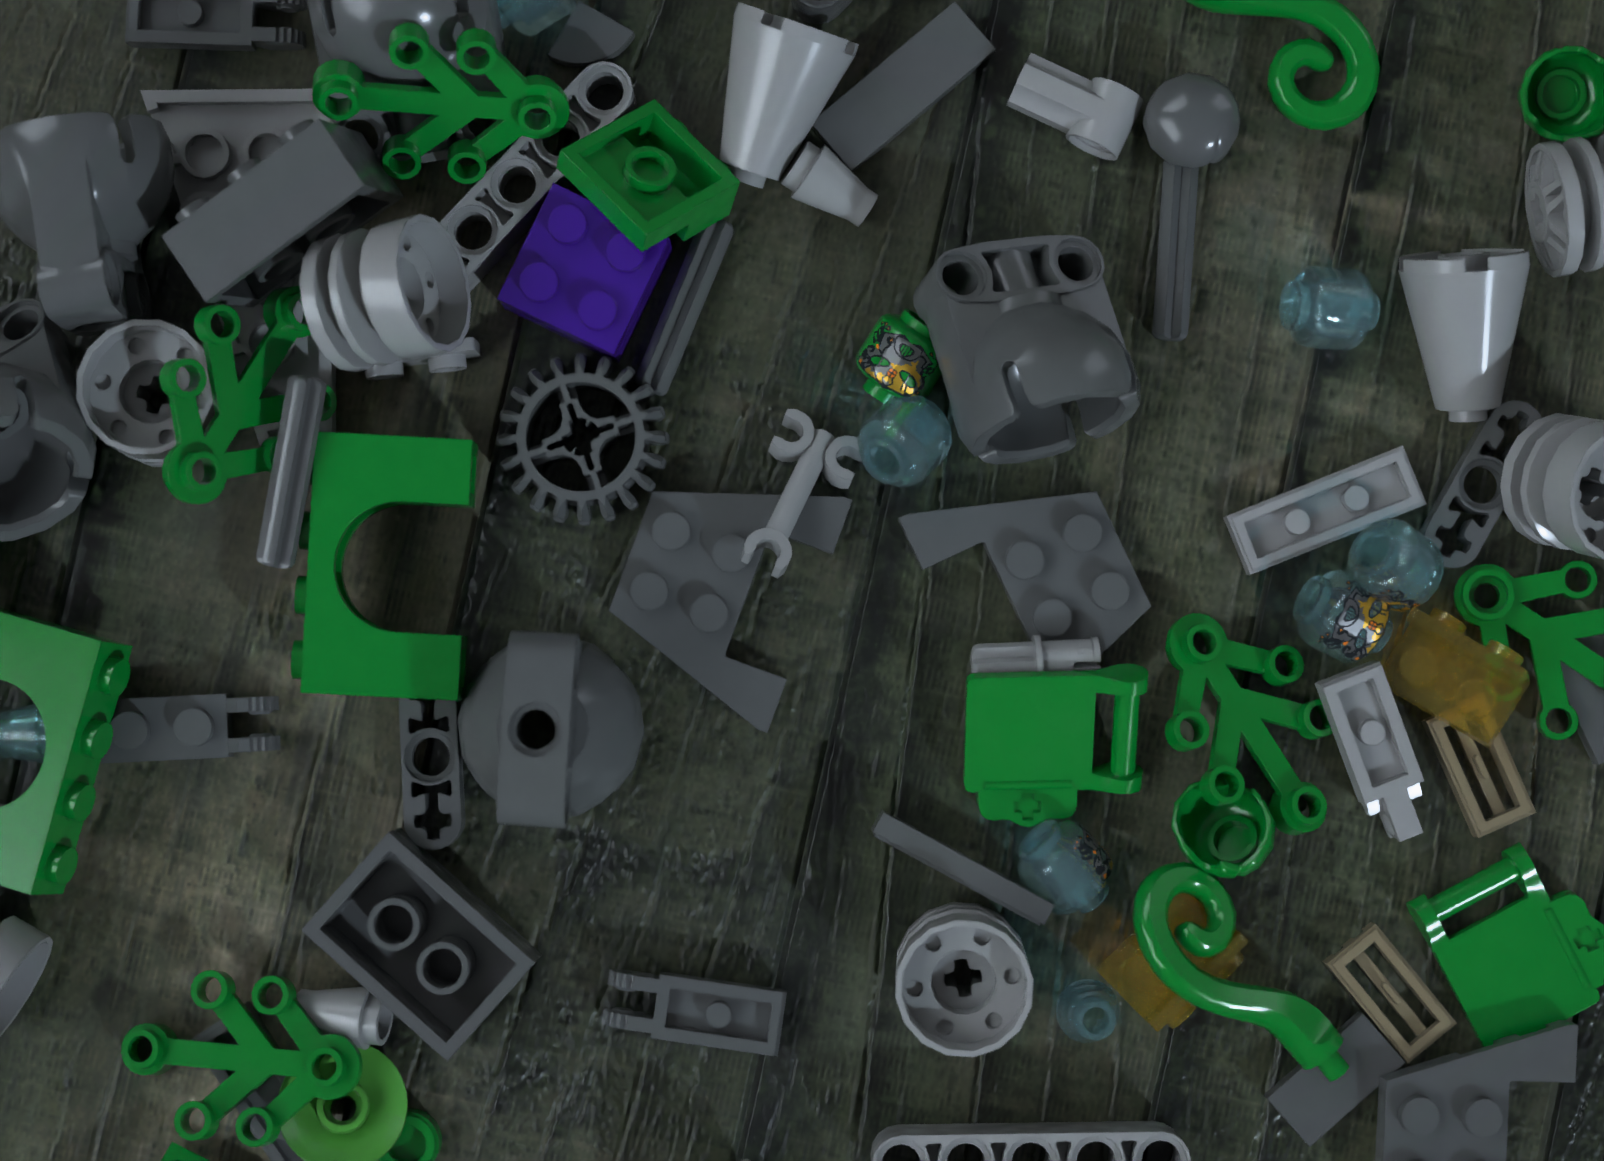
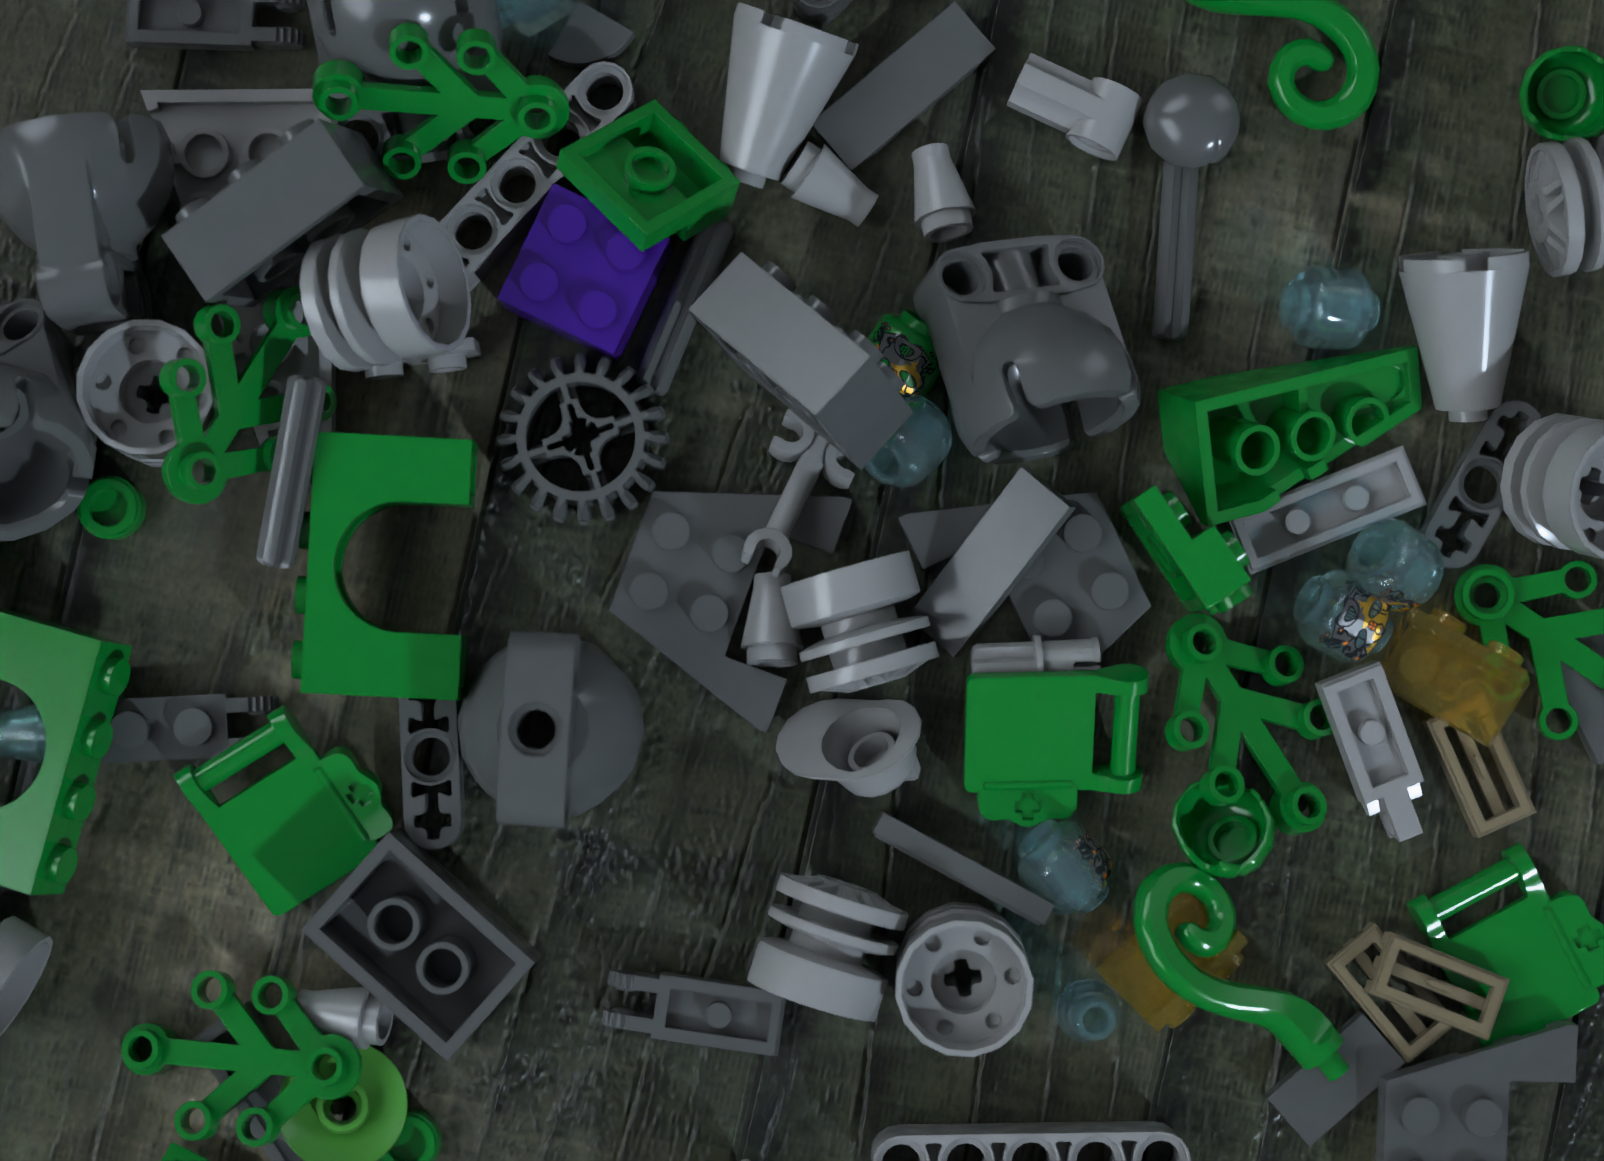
(112, 508): none -> green tile
(297, 822): none -> green piece
(767, 627): none -> light grey cone
(804, 357): none -> dark grey brick
(827, 946): none -> light grey wheel
(853, 742): none -> light grey piece
(859, 622): none -> light grey wheel
(940, 198): none -> light grey cone
(992, 560): none -> dark grey tile
(1199, 567): none -> green plate
(1265, 429): none -> green wedge
(1386, 966): none -> dark tan tile

